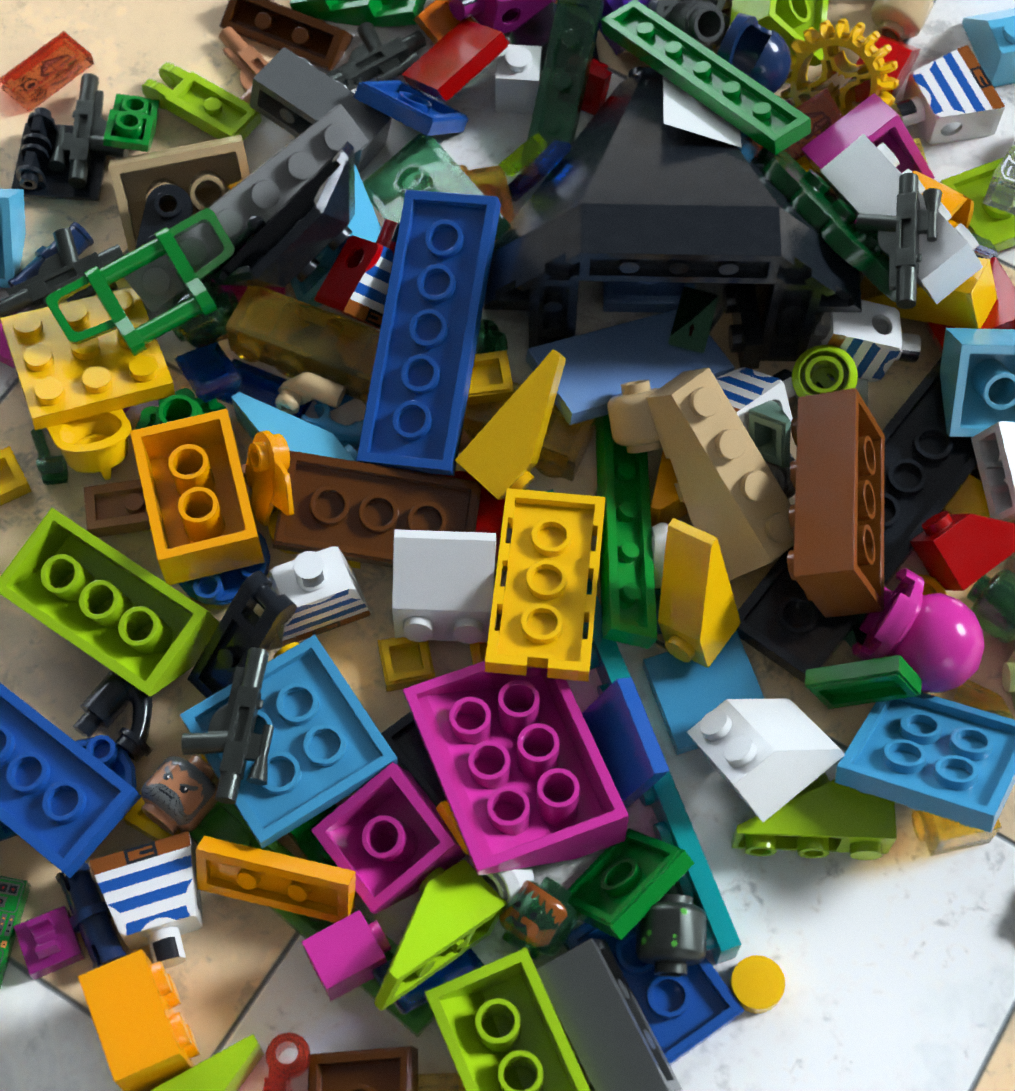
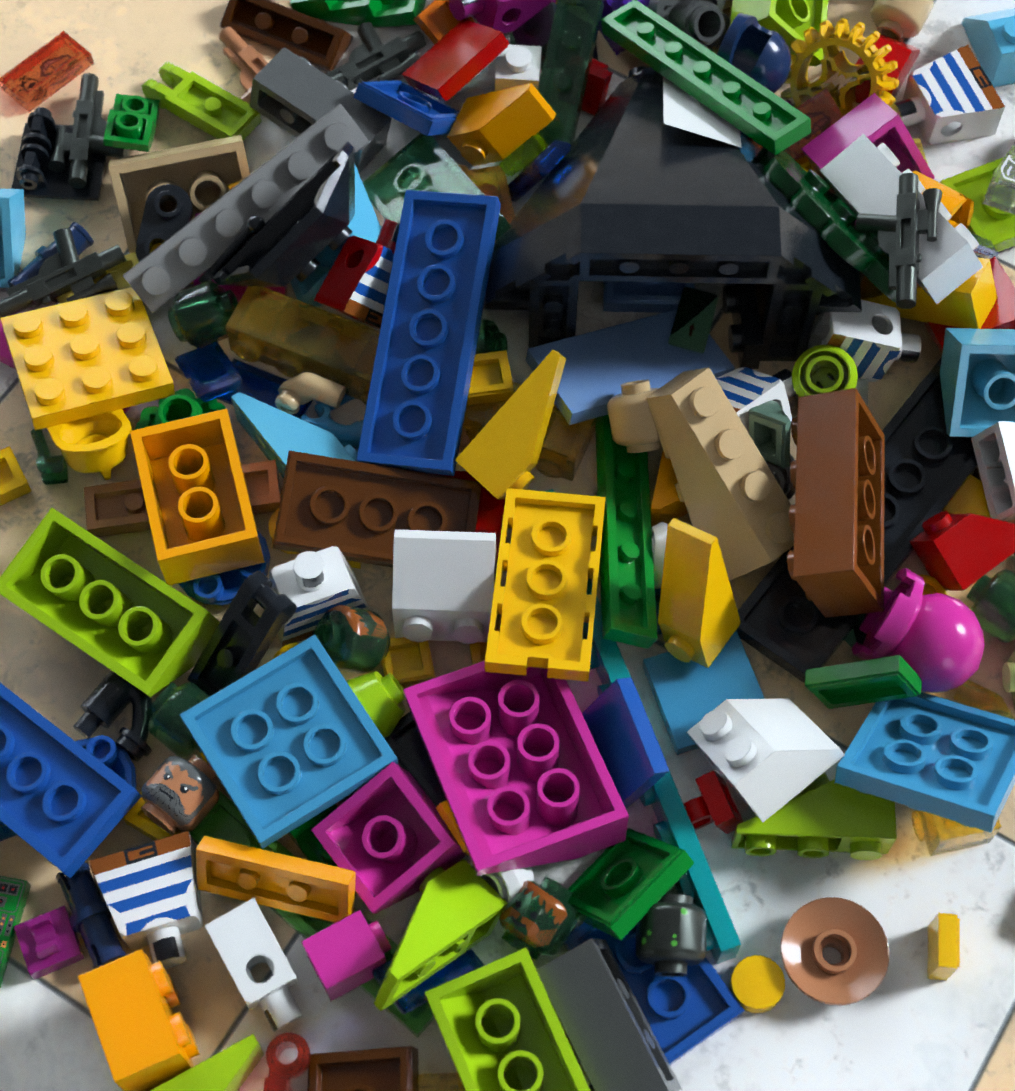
(162, 245): green bar -> none
(166, 720): none -> clear green head
(233, 730): pearl dark grey piece -> none
(245, 941): none -> white torso
(269, 476): light orange plate -> none
(353, 638): none -> clear green head
(380, 698): none -> lime cone
(499, 123): none -> light orange slope
(714, 805): none -> red tile
(849, 930): none -> nougat dish
(943, 946): none -> yellow tile

